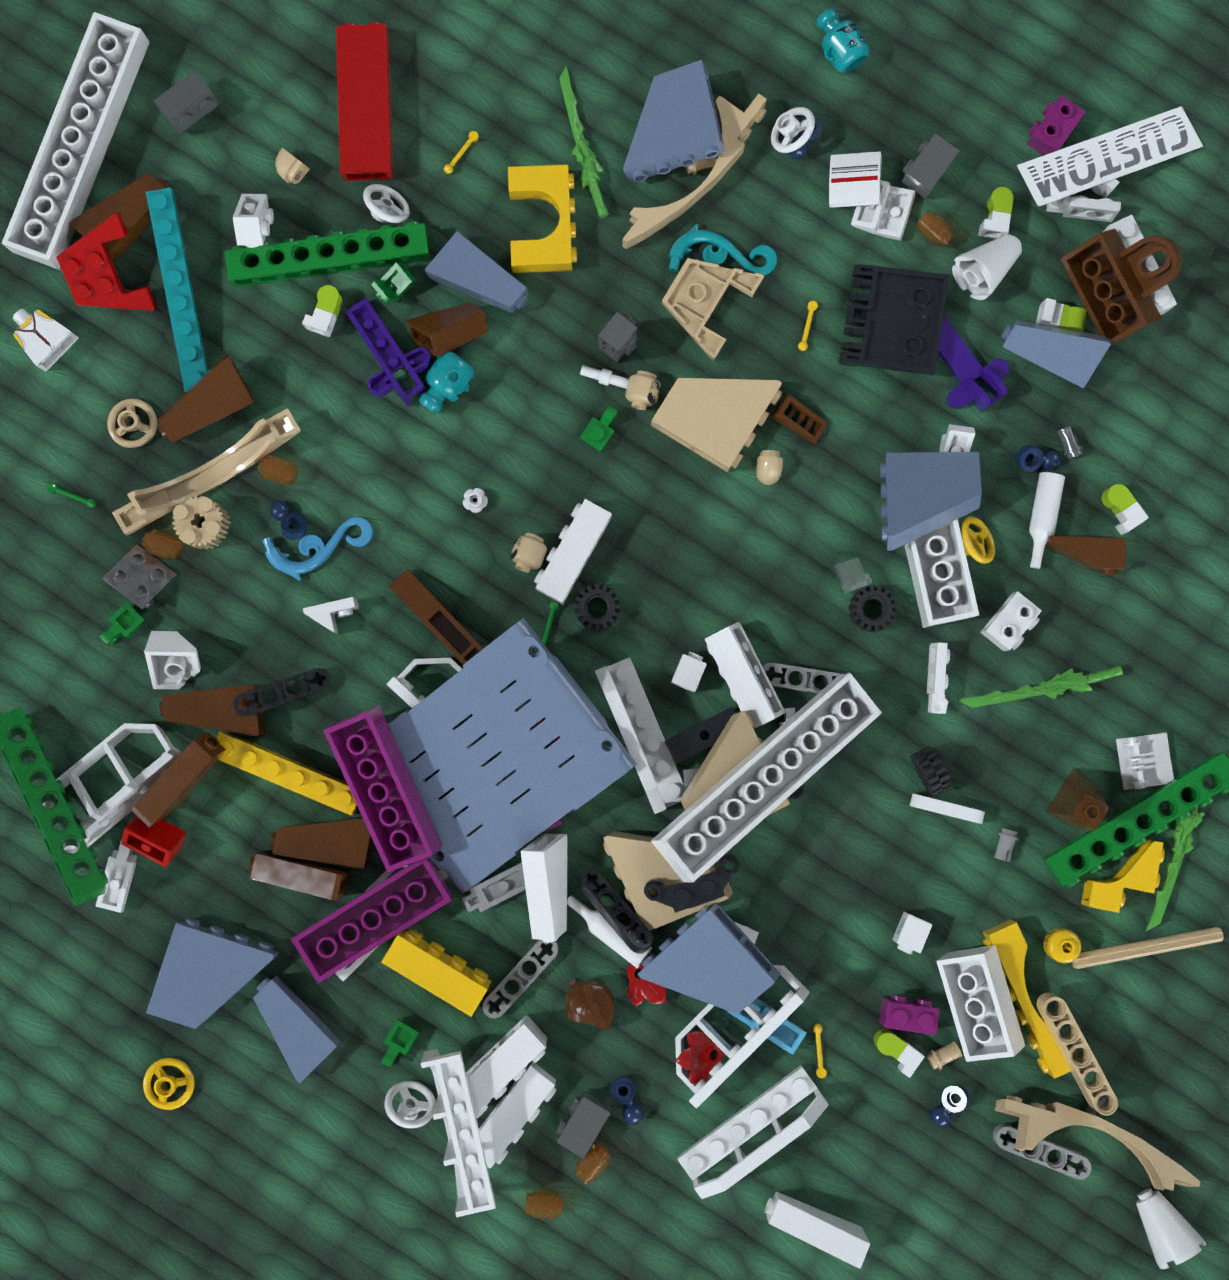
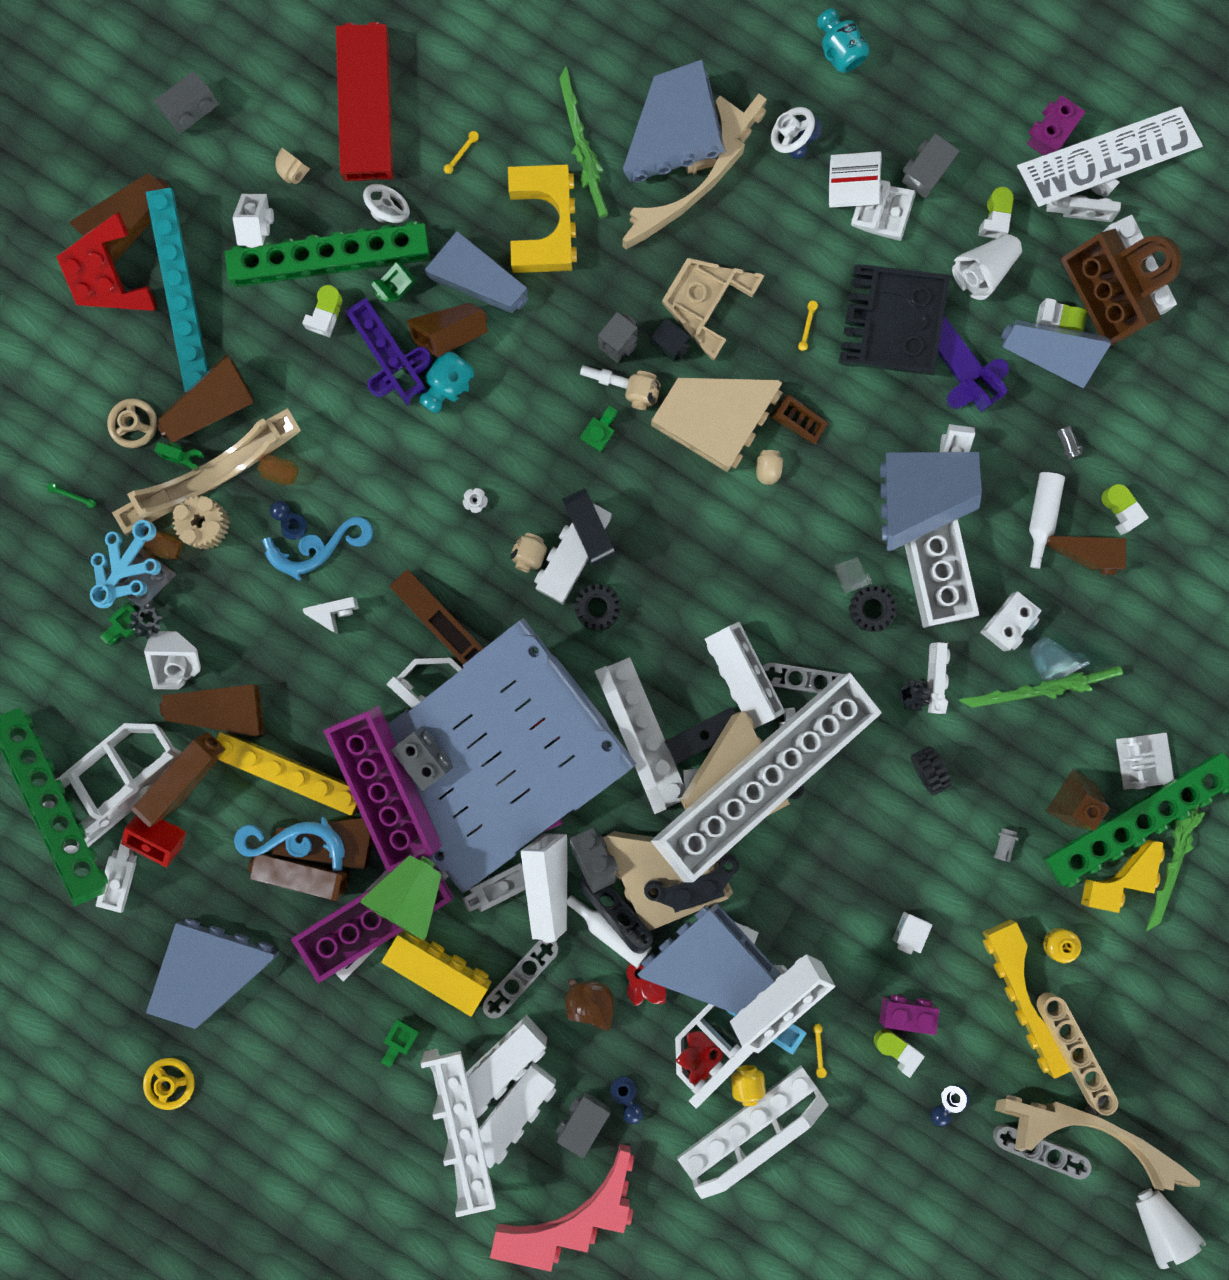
(42, 337): white torso -> none
(76, 140): white brick -> none
(122, 567): none -> medium azure plant
(144, 629): none -> black gear
(174, 453): none -> green plate
(280, 690): black beam -> none
(290, 834): none -> dark azure plant
(296, 1029): sand blue slope -> none
(406, 1116): white piece -> none
(407, 895): none -> bright green slope
(422, 758): none -> dark grey brick
(537, 1244): none -> coral arch
(544, 1204): clear orange brick -> none
(554, 606): green hinge -> none
(588, 527): none -> black beam
(593, 860): none -> dark grey brick
(593, 1163): clear orange brick -> none
(670, 340): none -> black brick
(689, 672): white brick -> none
(724, 247): teal plant -> none
(748, 1085): none -> yellow head
(782, 1003): none -> white brick
(818, 1228): white slope -> none
(914, 695): none -> black gear
(935, 229): clear orange brick -> none
(944, 1055): tan pin -> none
(947, 808): white beam -> none
(974, 542): yellow piece -> none
(981, 1003): white brick -> none
(1049, 460): dark blue plate -> none
(1054, 661): none -> clear light blue helmet
(1148, 947): tan axle -> none

